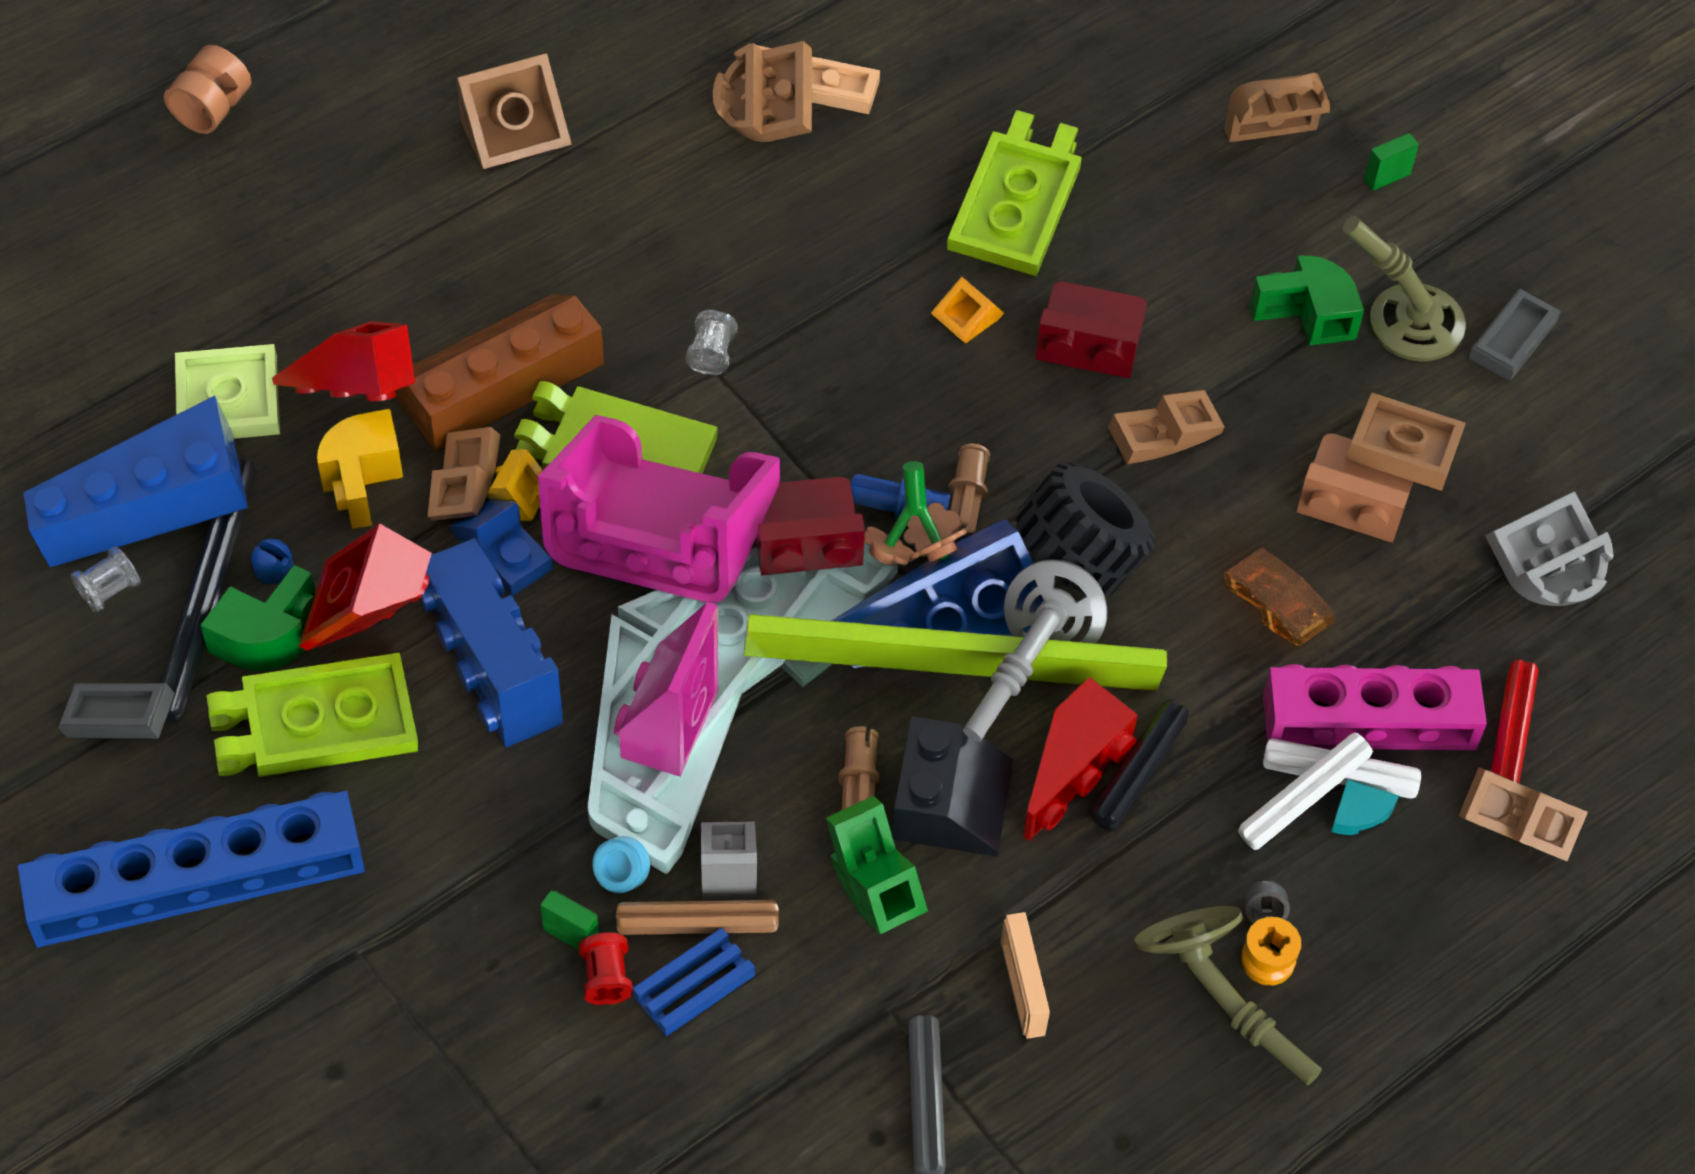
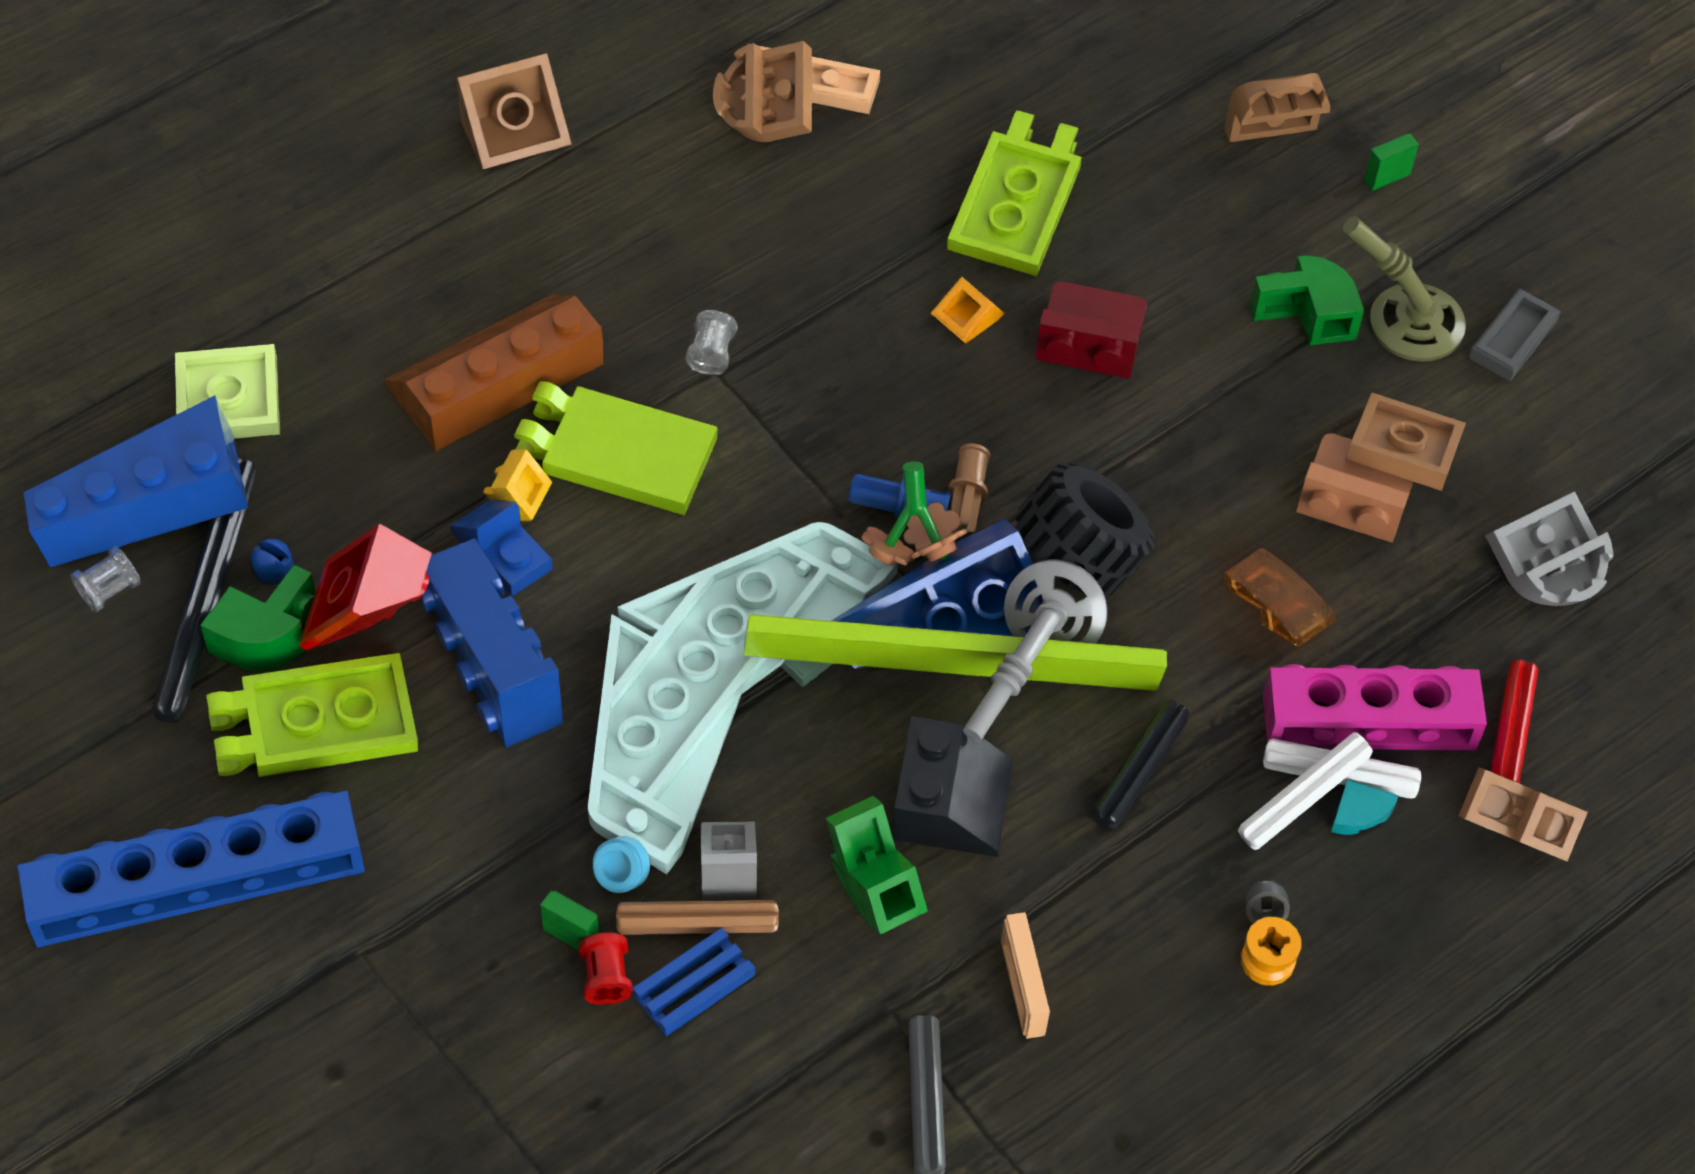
(116, 710): dark grey tile -> none
(207, 89): nougat wheel -> none
(358, 454): yellow brick -> none
(359, 360): red slope -> none
(466, 474): medium nougat slope -> none
(652, 520): dark pink windscreen -> none
(672, 696): dark pink slope -> none
(811, 528): dark red bracket -> none
(859, 771): medium nougat axle -> none
(1082, 740): red slope -> none
(1172, 426): medium nougat slope -> none
(1192, 940): olive dish -> none

